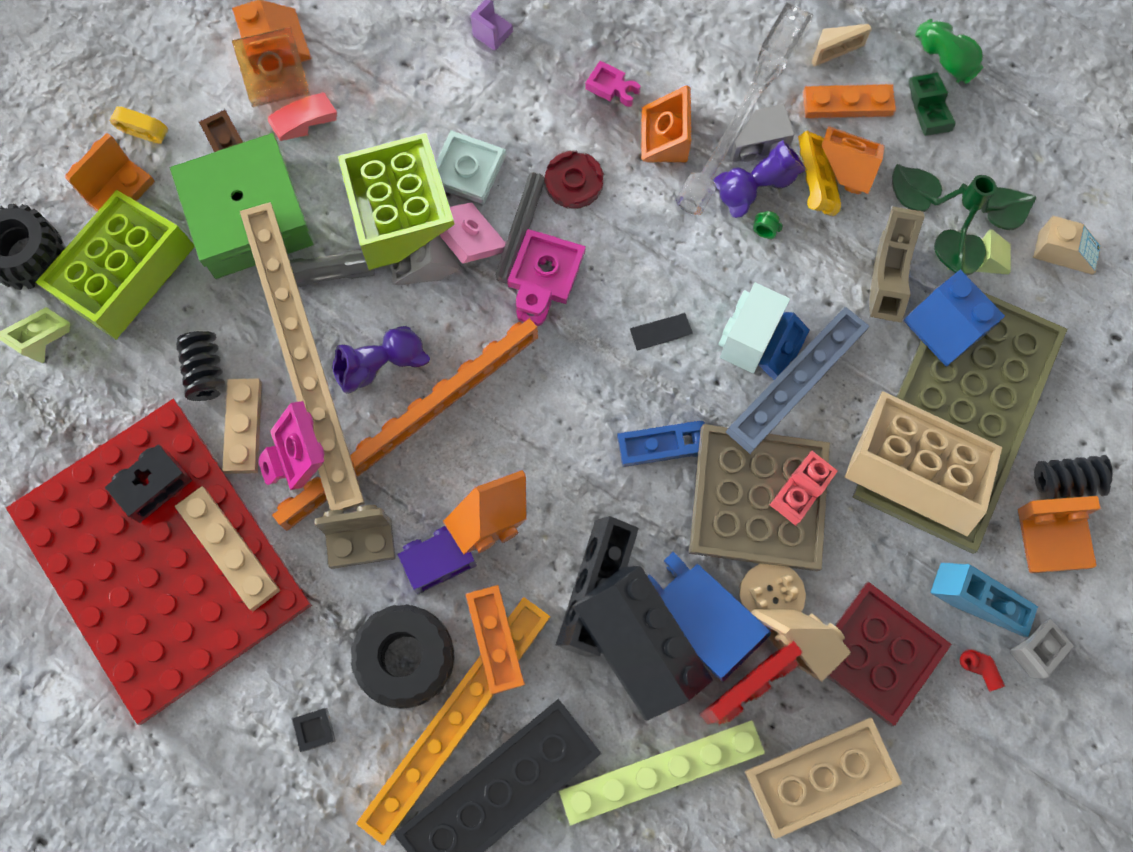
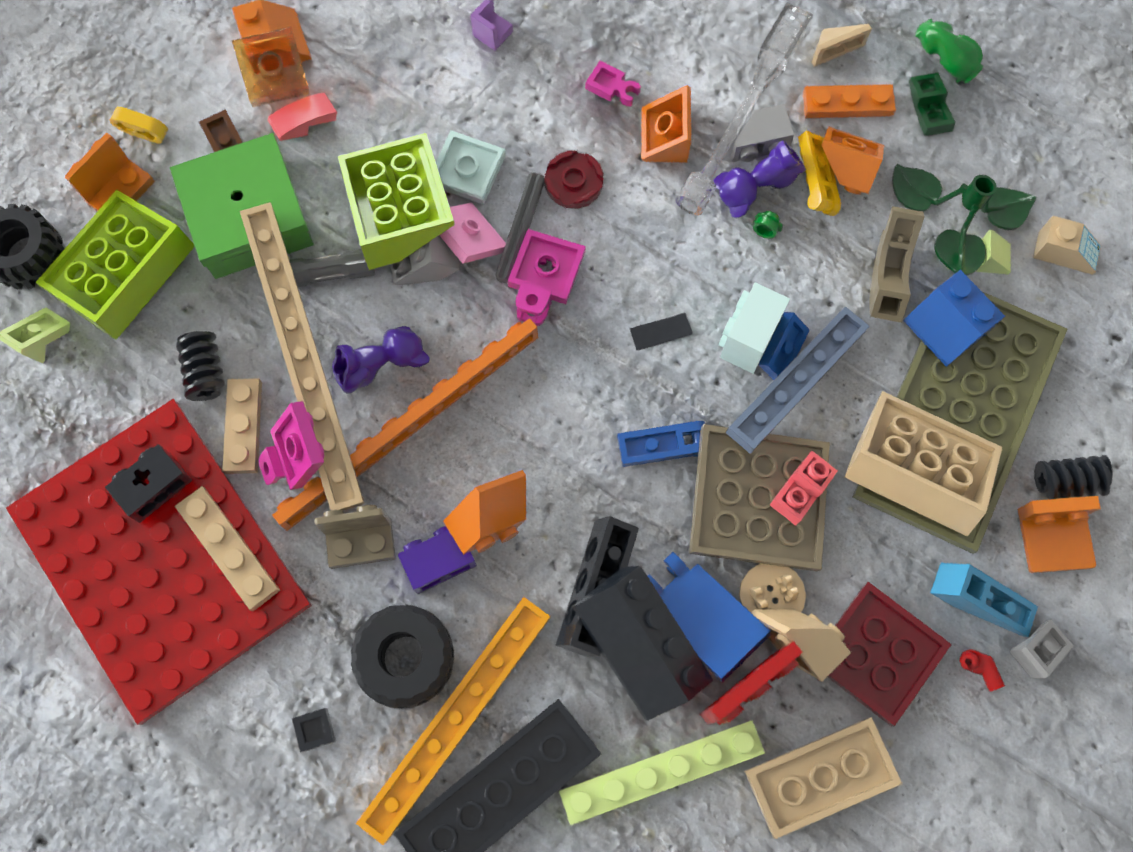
(495, 640): orange plate -> none

